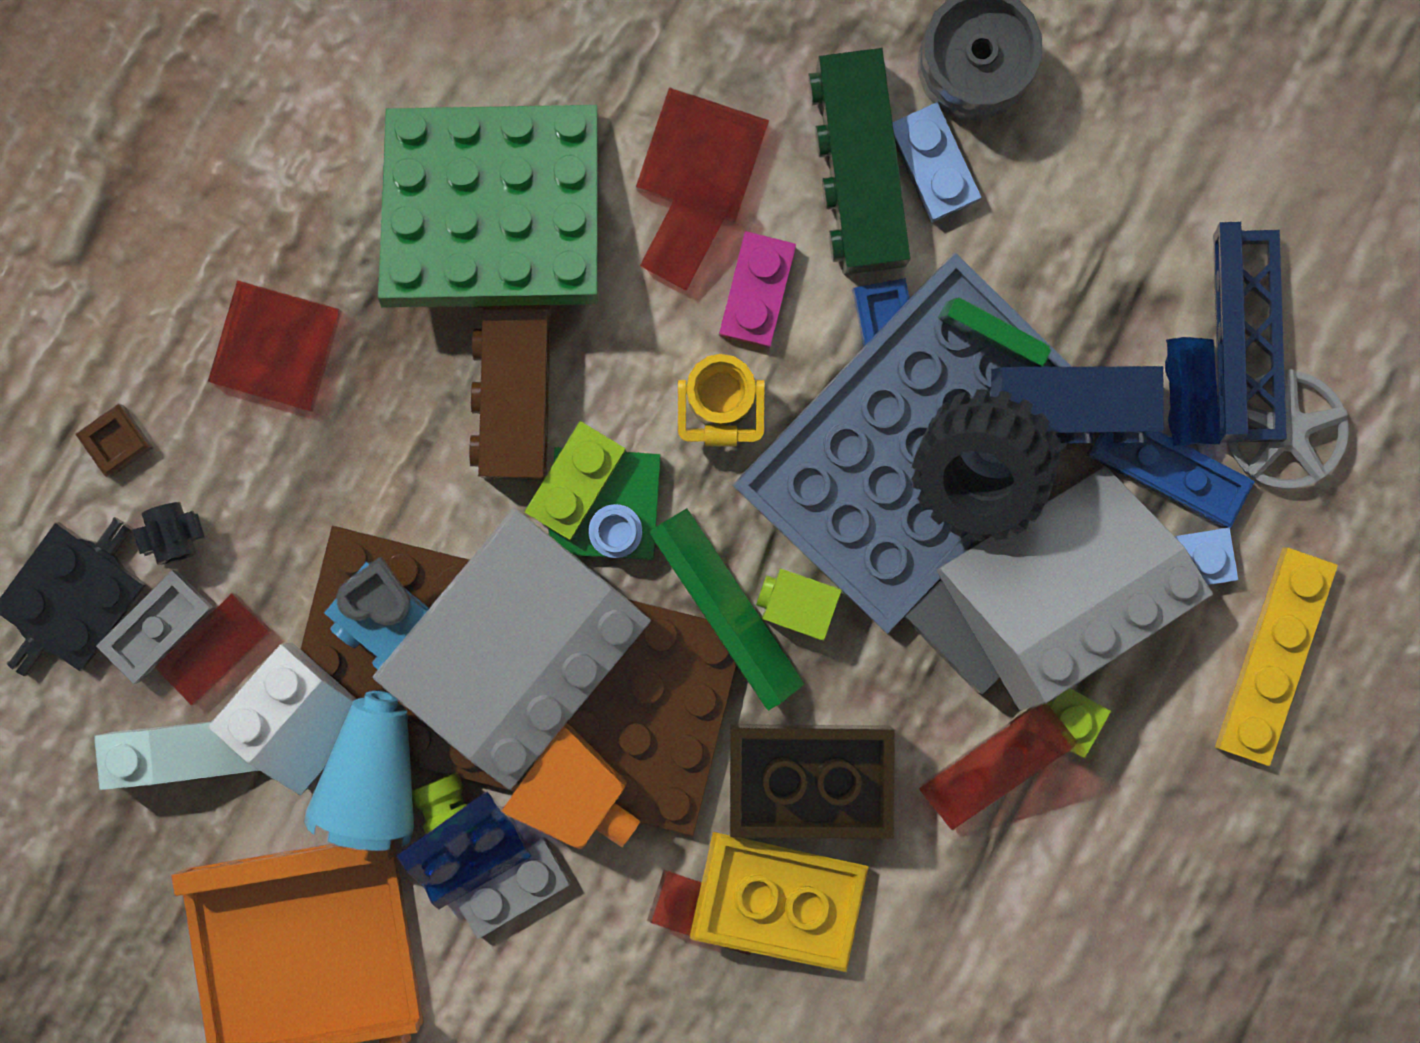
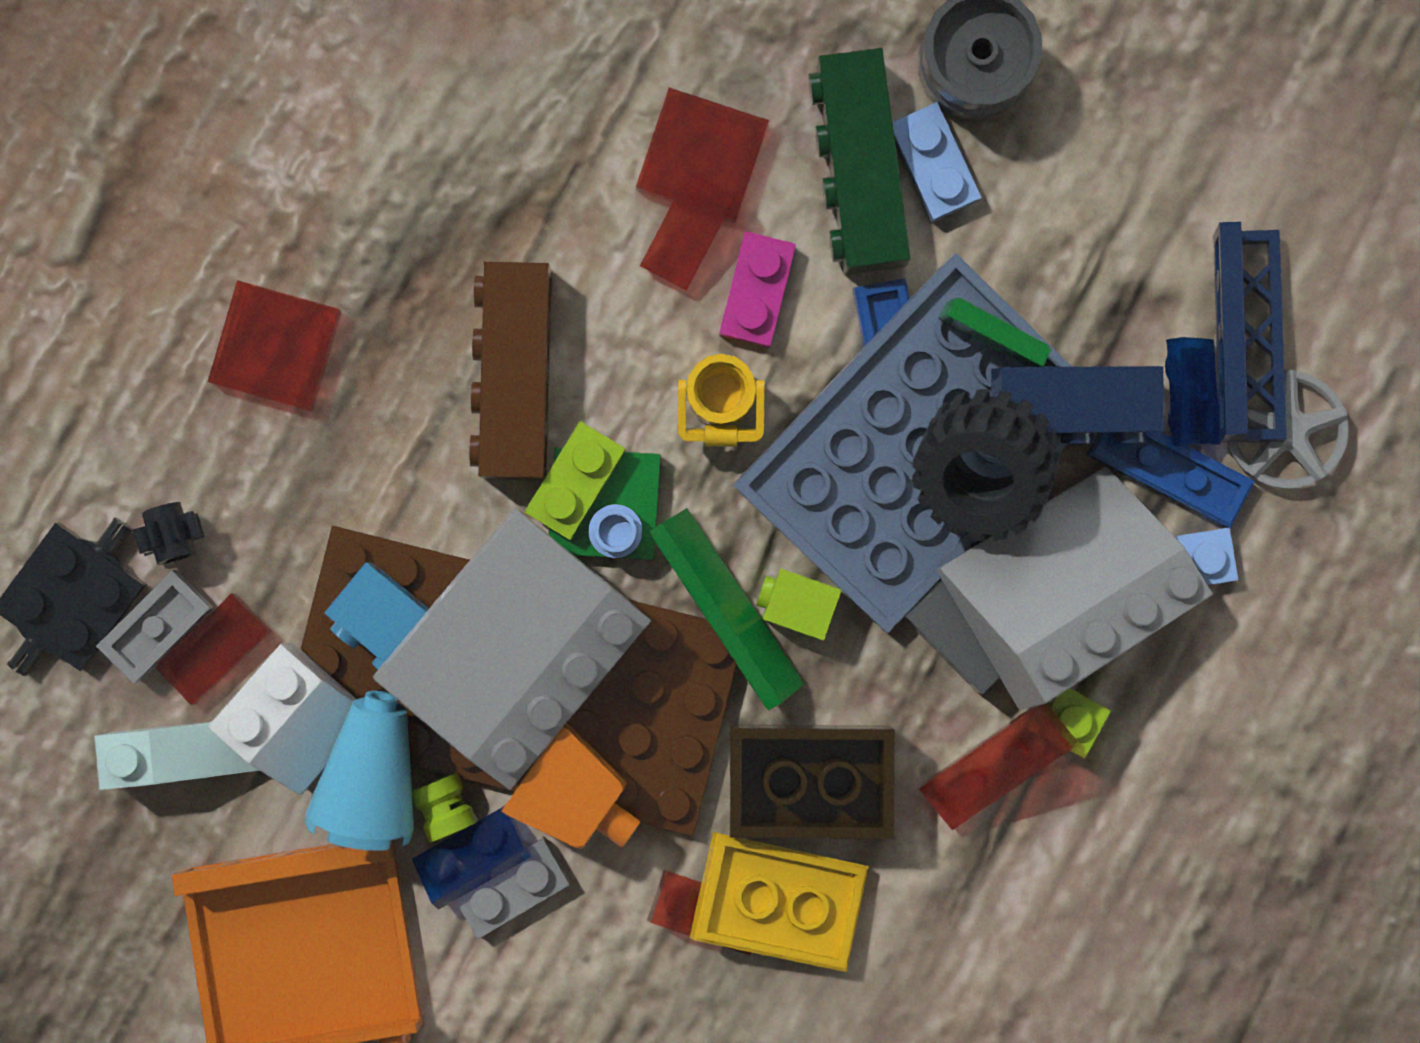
(114, 440): reddish brown tile -> none
(374, 594): dark grey tile -> none
(456, 840): clear blue plate -> none
(489, 206): green plate -> none
(1276, 656): yellow plate -> none

